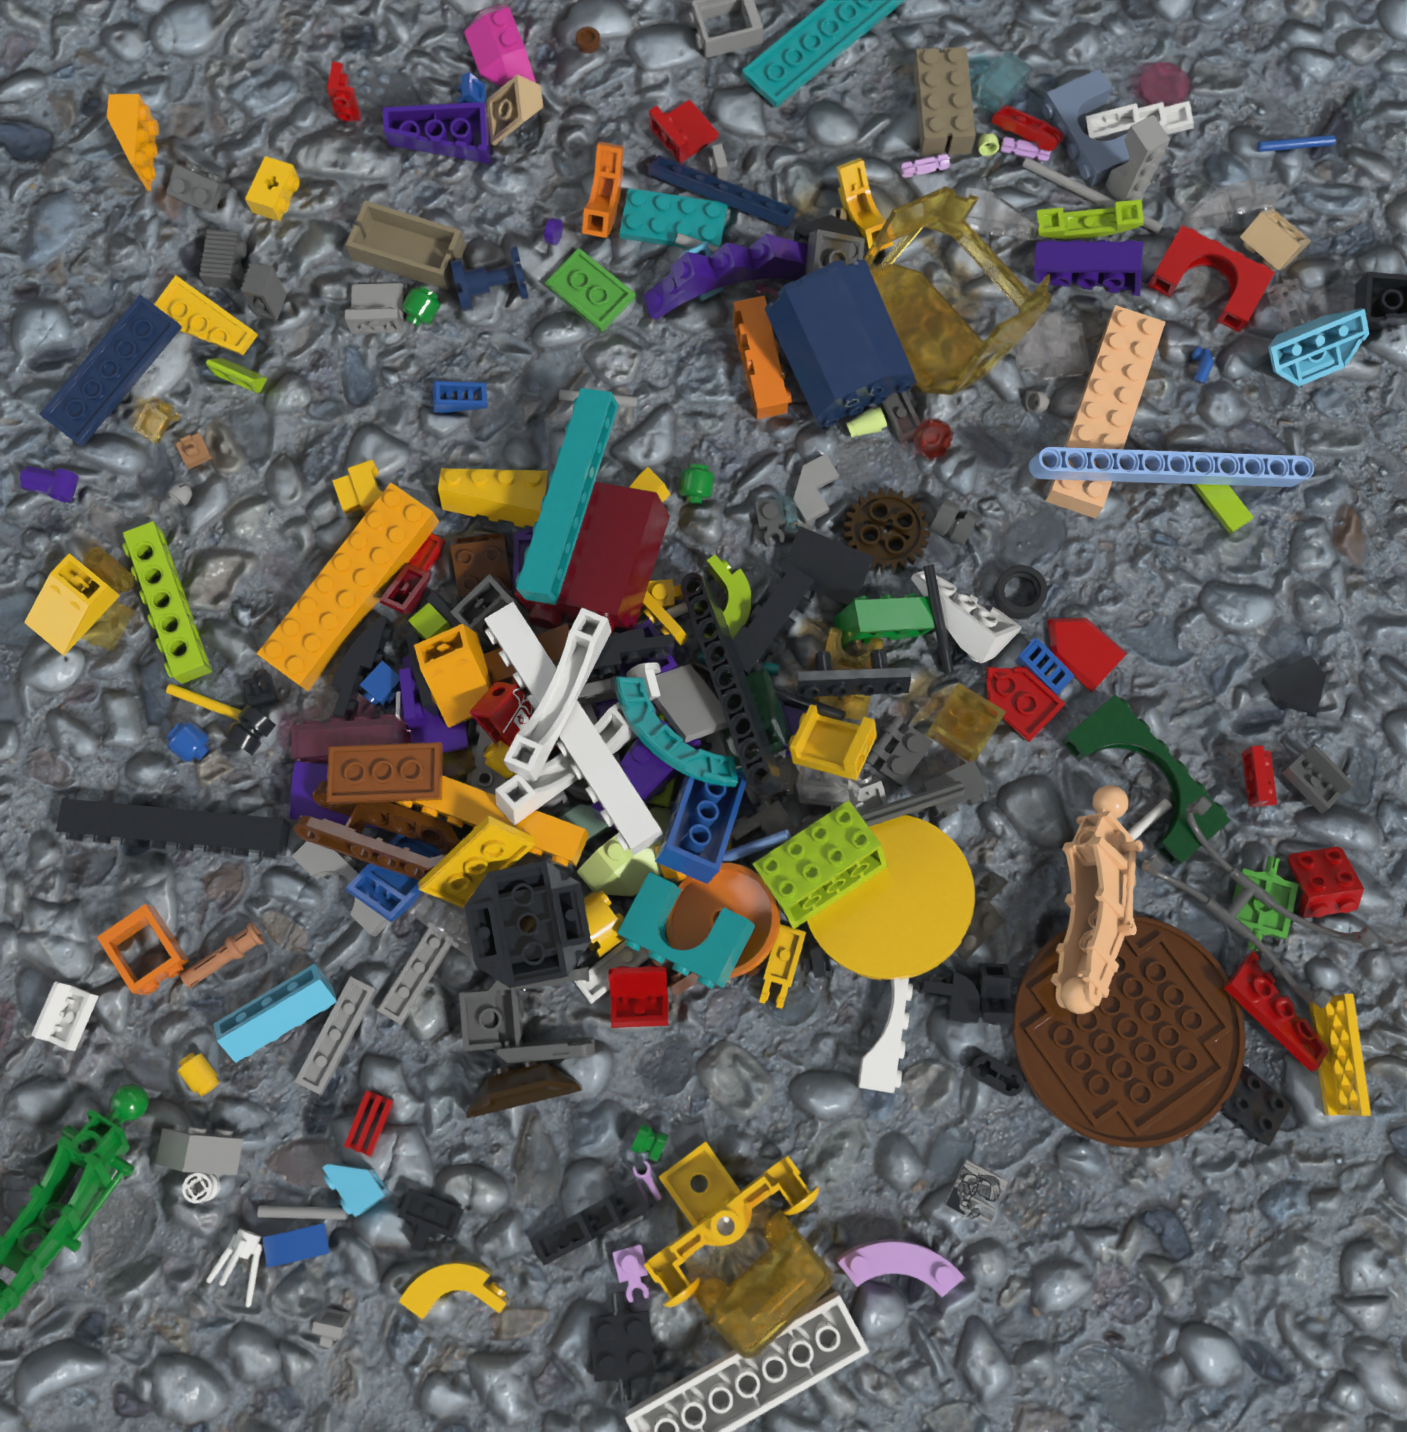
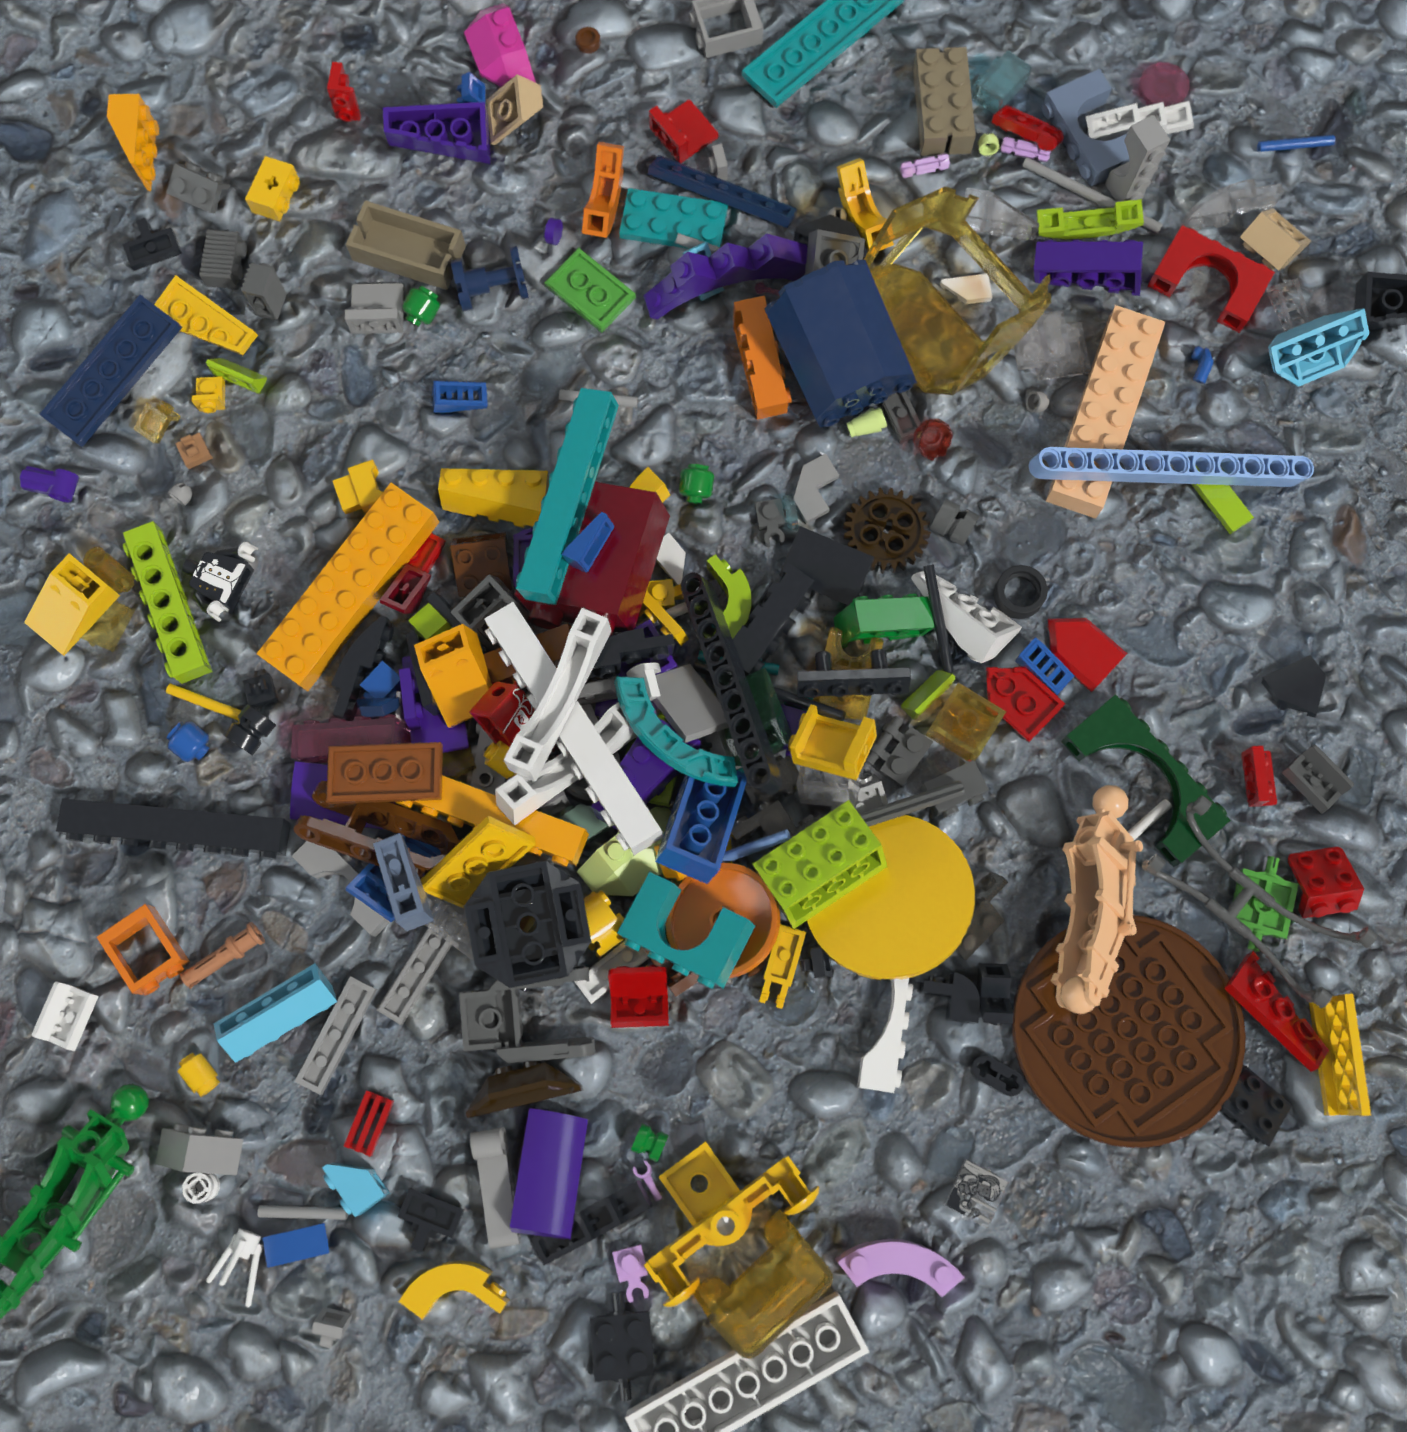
(151, 246): none -> black hinge
(209, 394): none -> yellow bracket
(220, 578): none -> torso
(377, 706): none -> dark blue tile
(402, 883): none -> sand blue slope
(497, 1185): none -> light grey beam
(549, 1174): none -> dark purple slope
(587, 545): none -> blue slope
(671, 558): none -> white tile
(927, 693): none -> lime slope
(969, 288): none -> white tile

